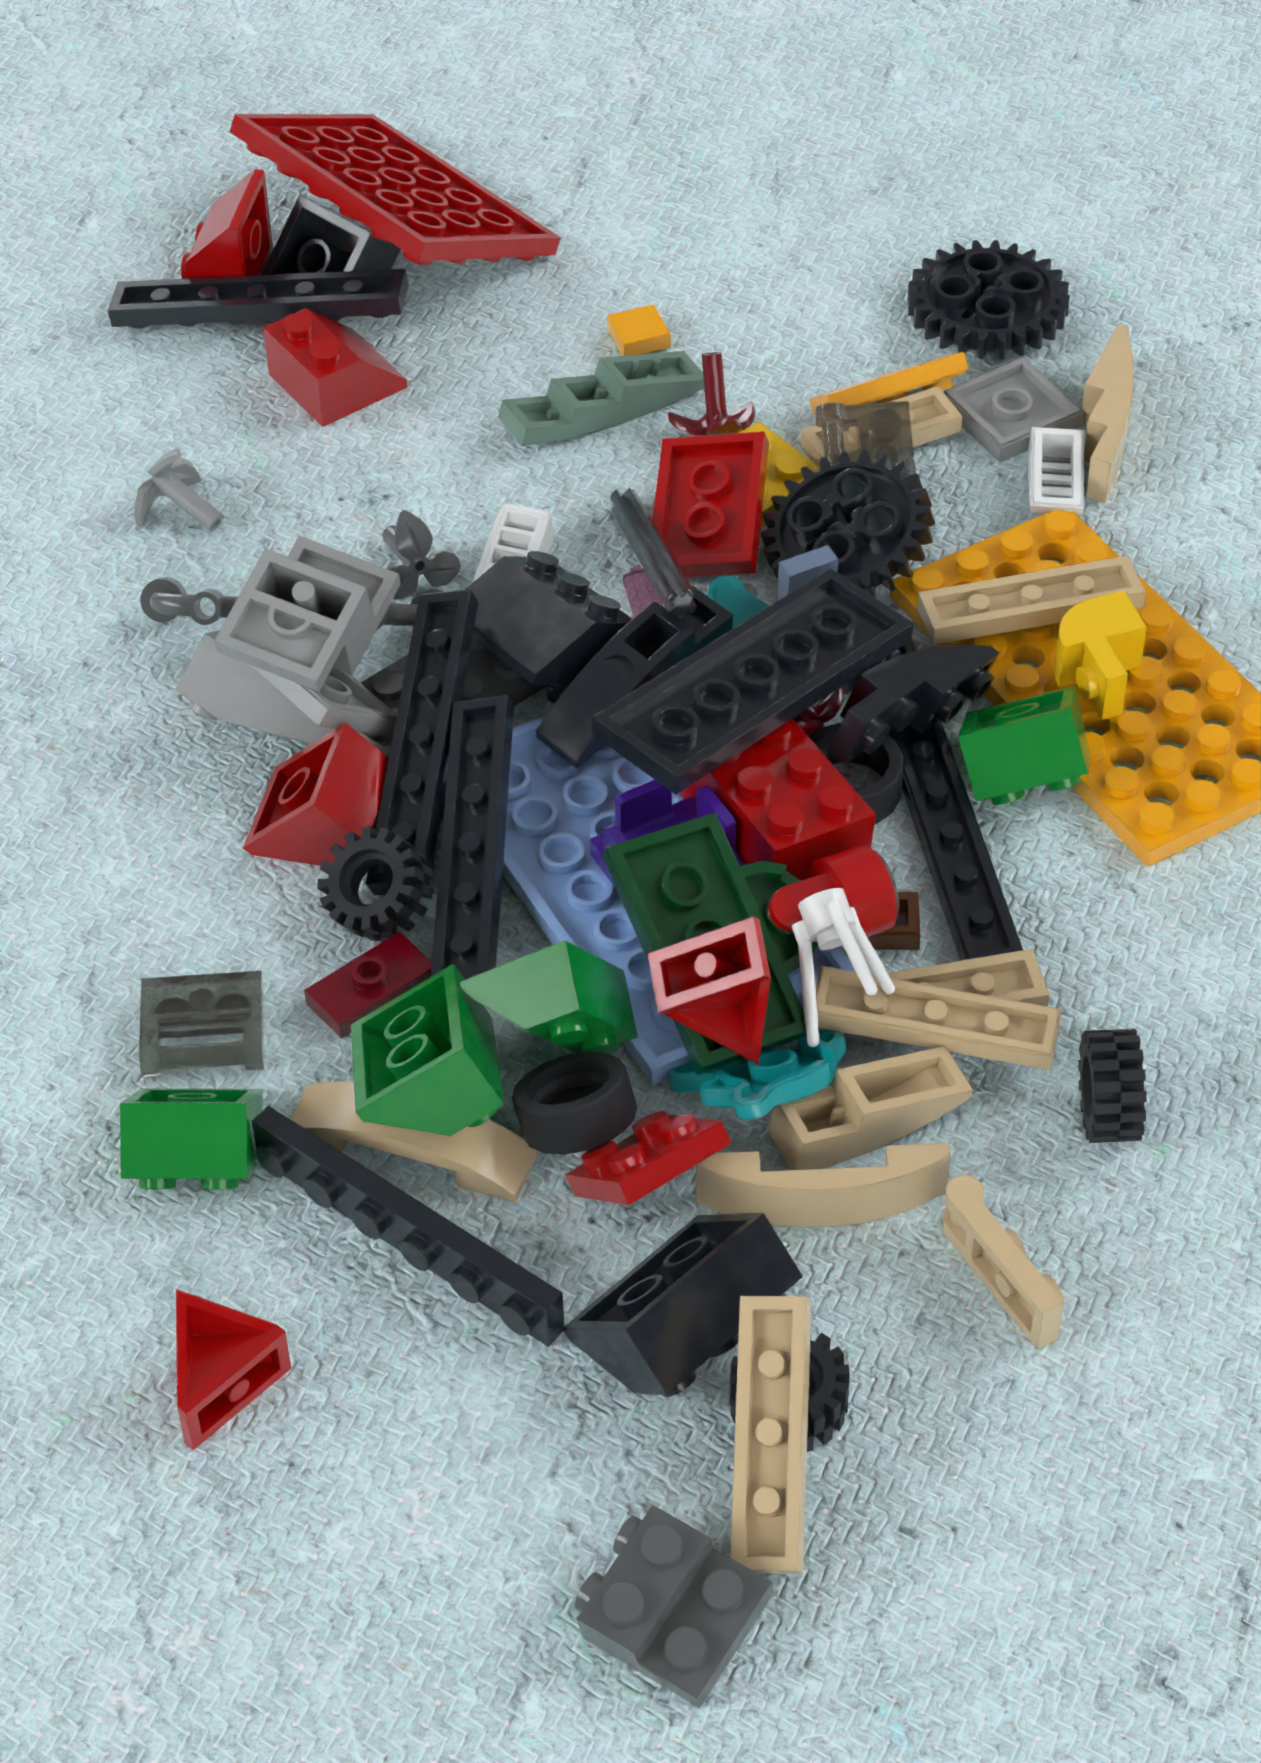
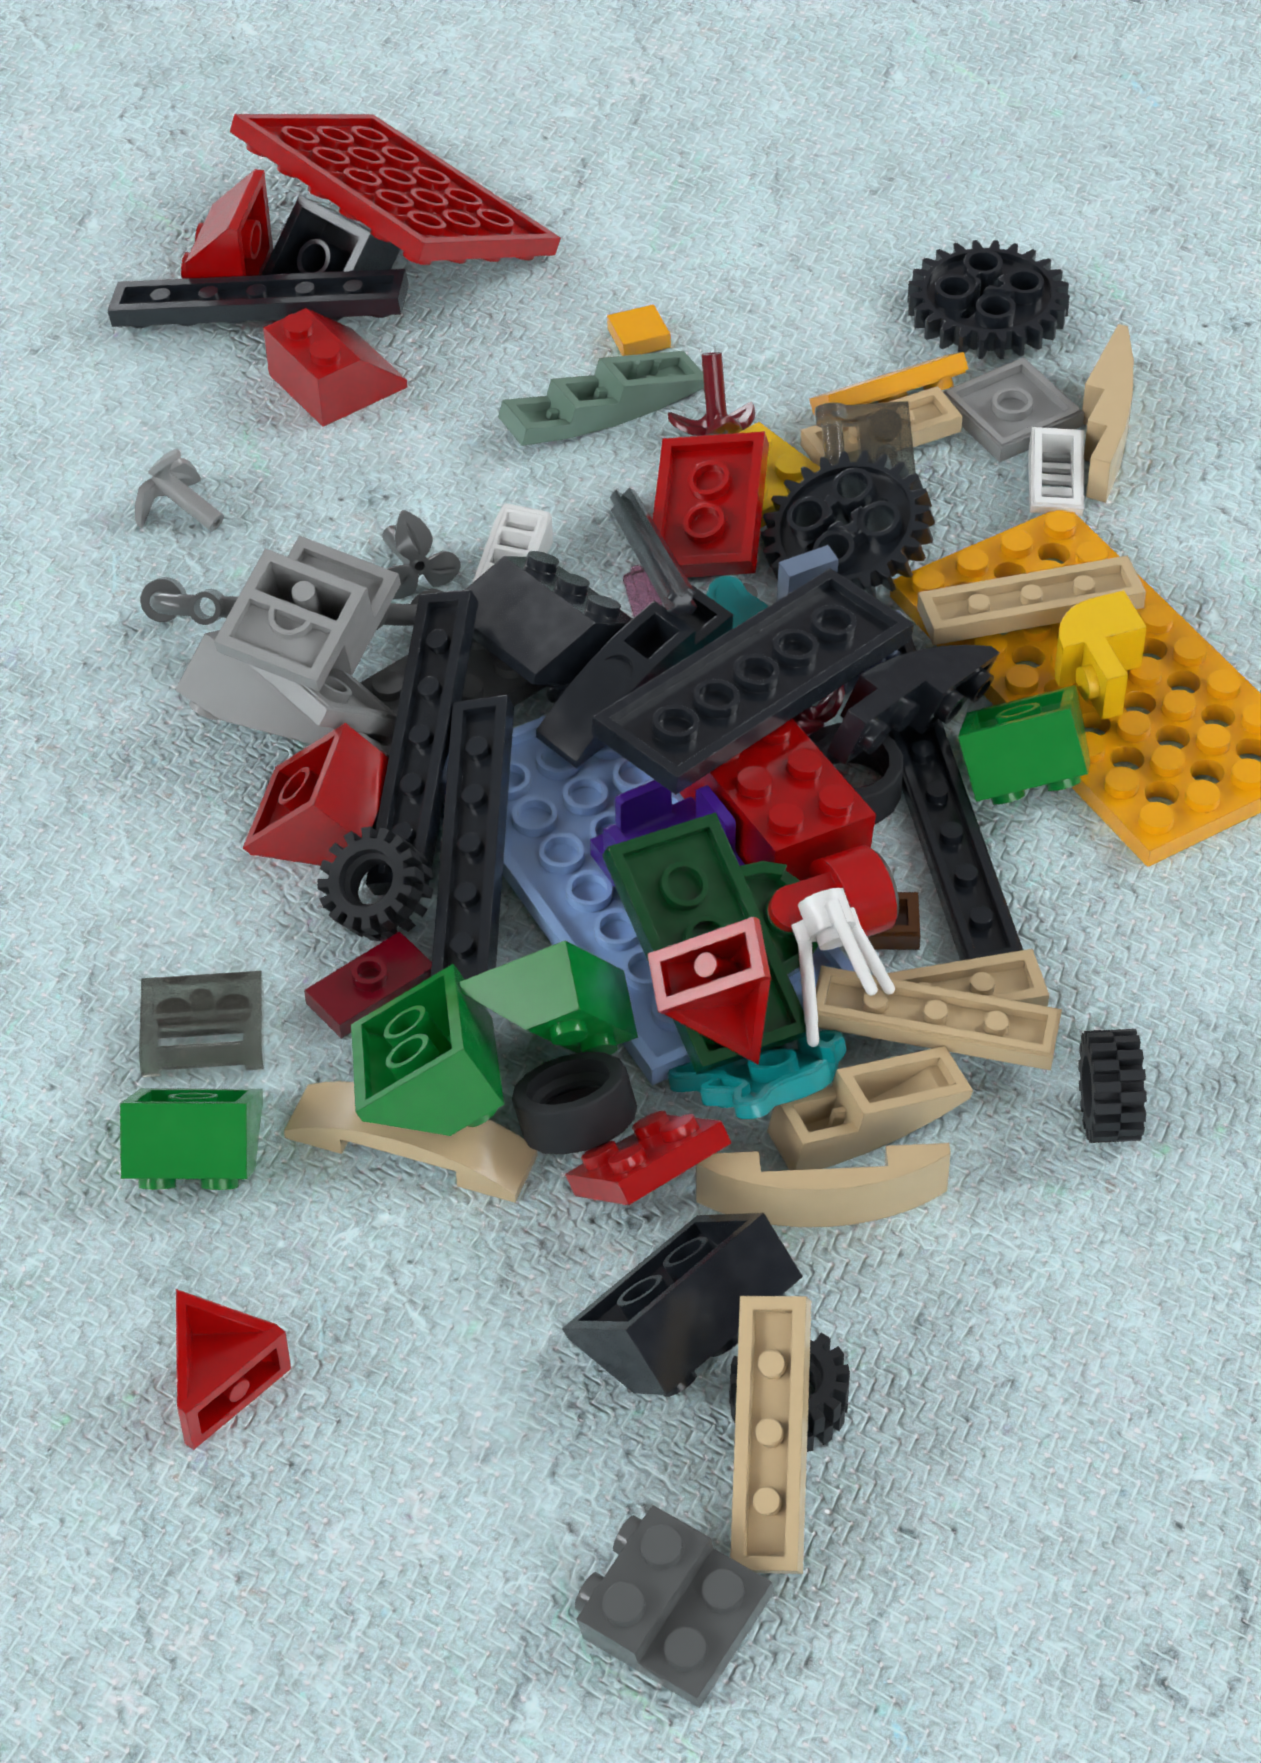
(408, 1225): black plate -> none
(1002, 1262): tan plate -> none

